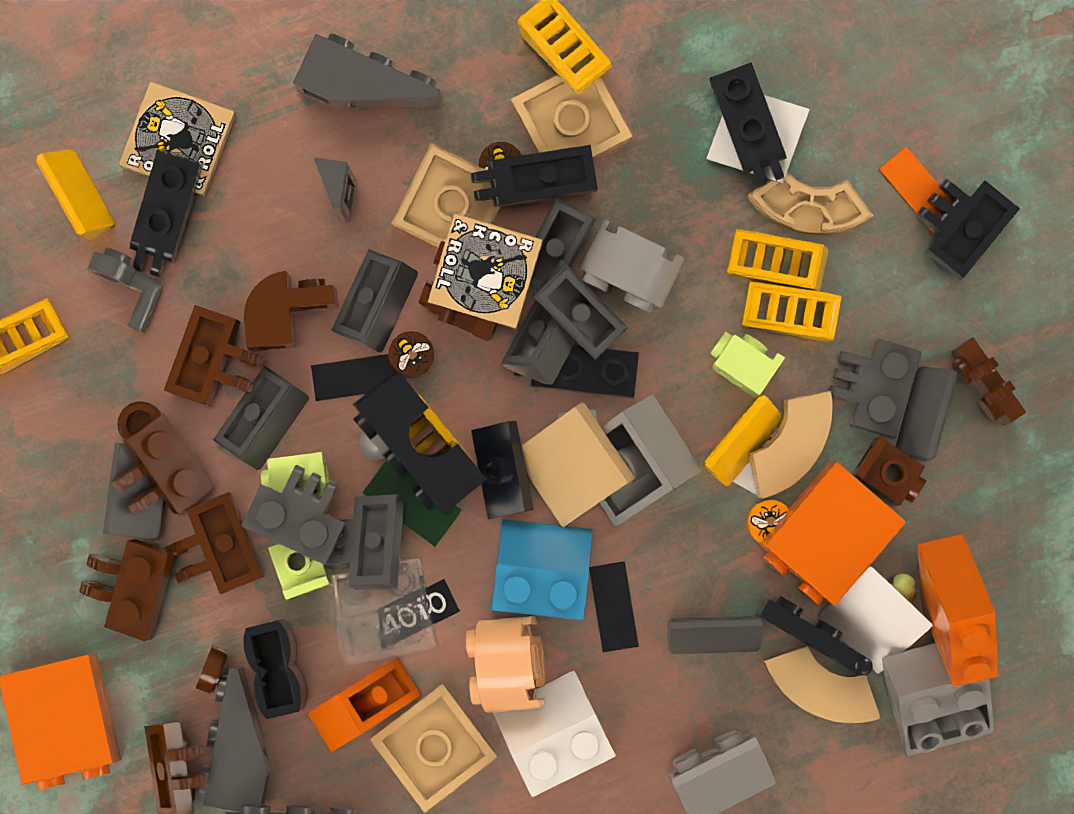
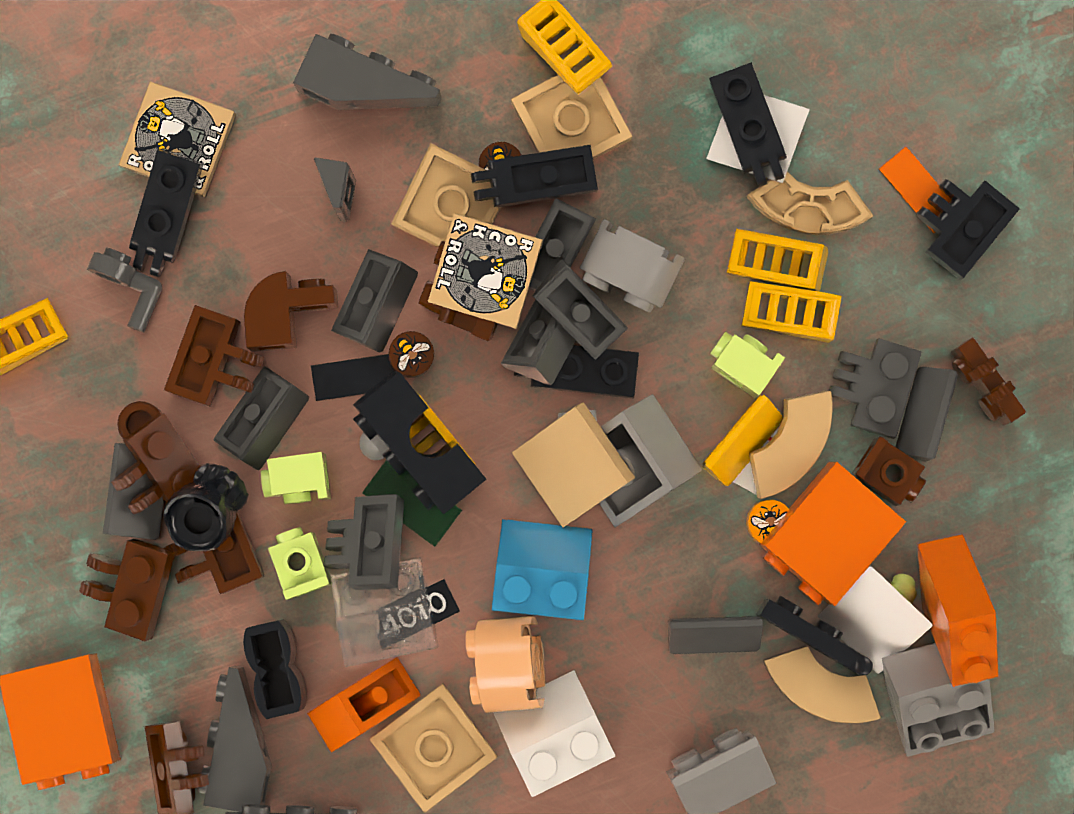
(76, 193): yellow slope -> none
(206, 509): none -> black hair
(212, 669): reddish brown tile -> none
(297, 516): dark grey hinge -> none
(503, 465): black plate -> none
(613, 606): black sticker -> none

